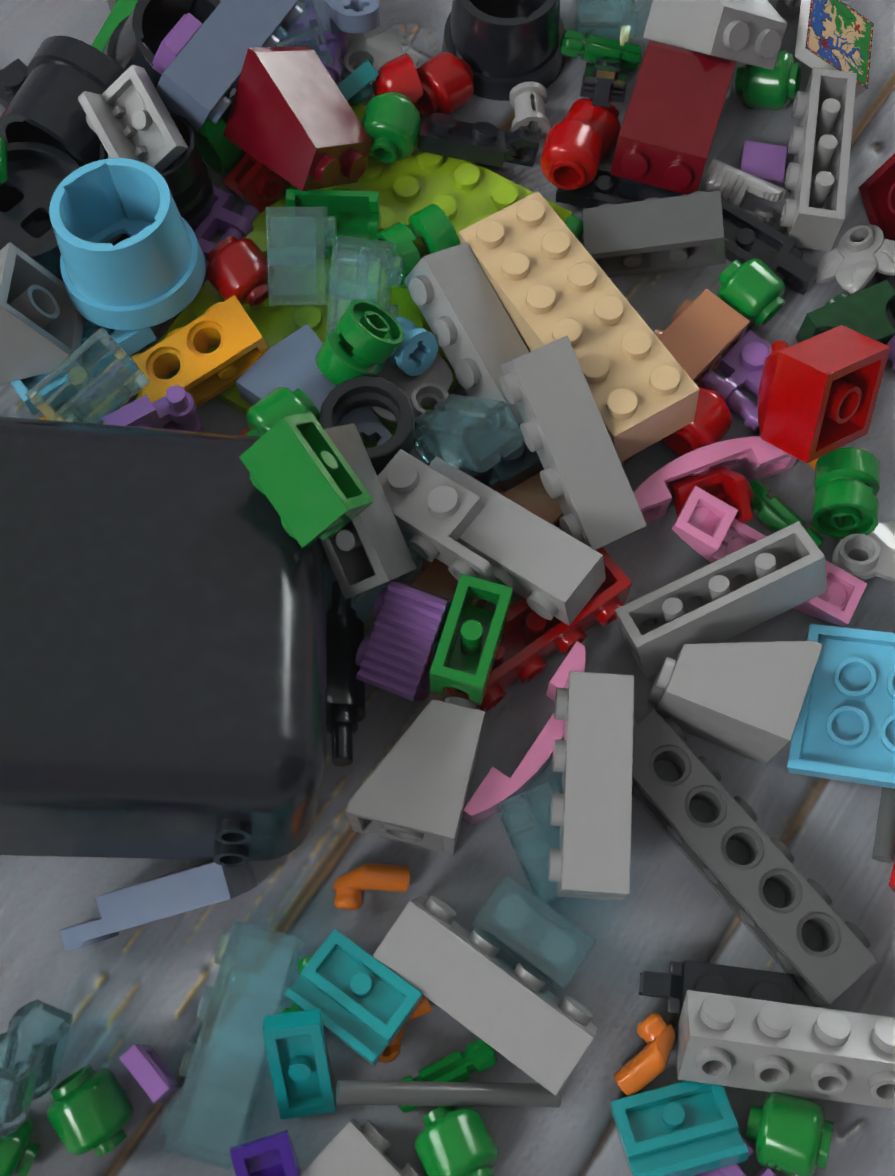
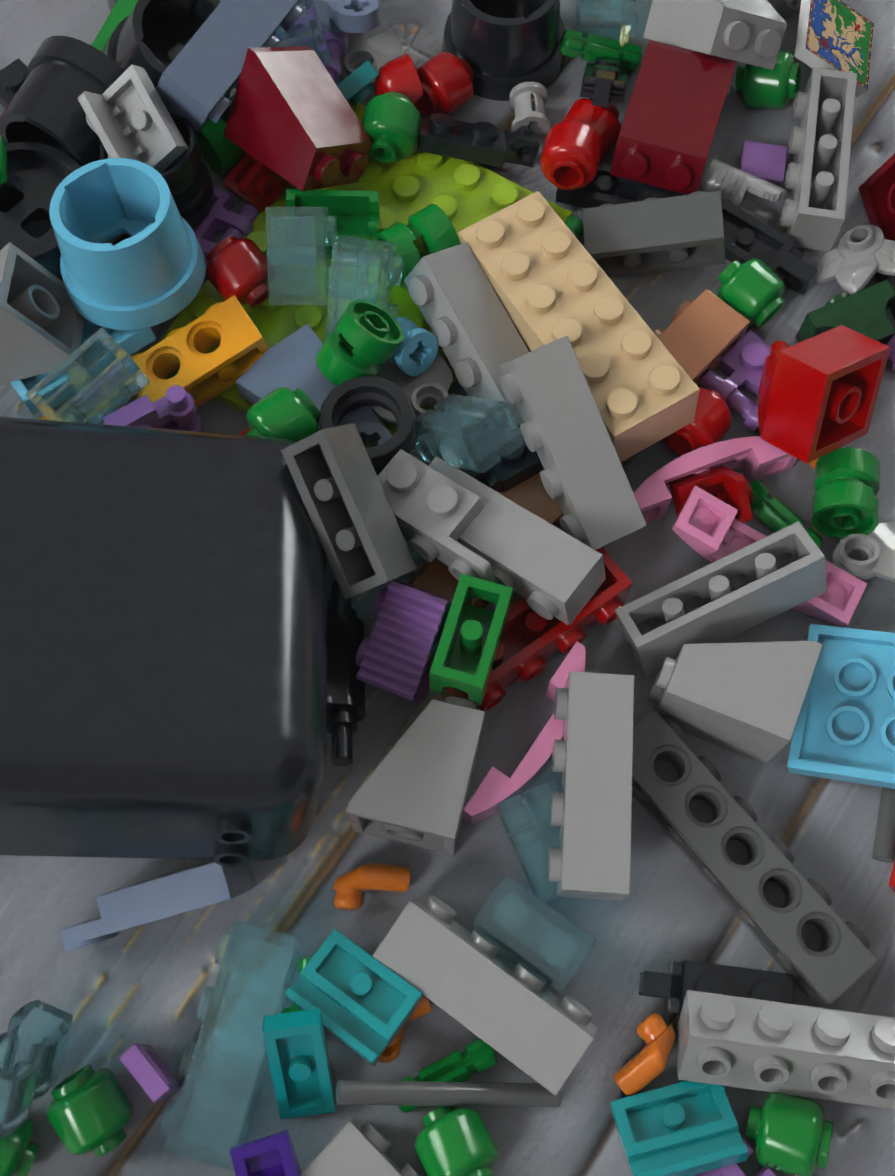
(175, 41): medium lavender tile -> none
(305, 479): green brick -> none

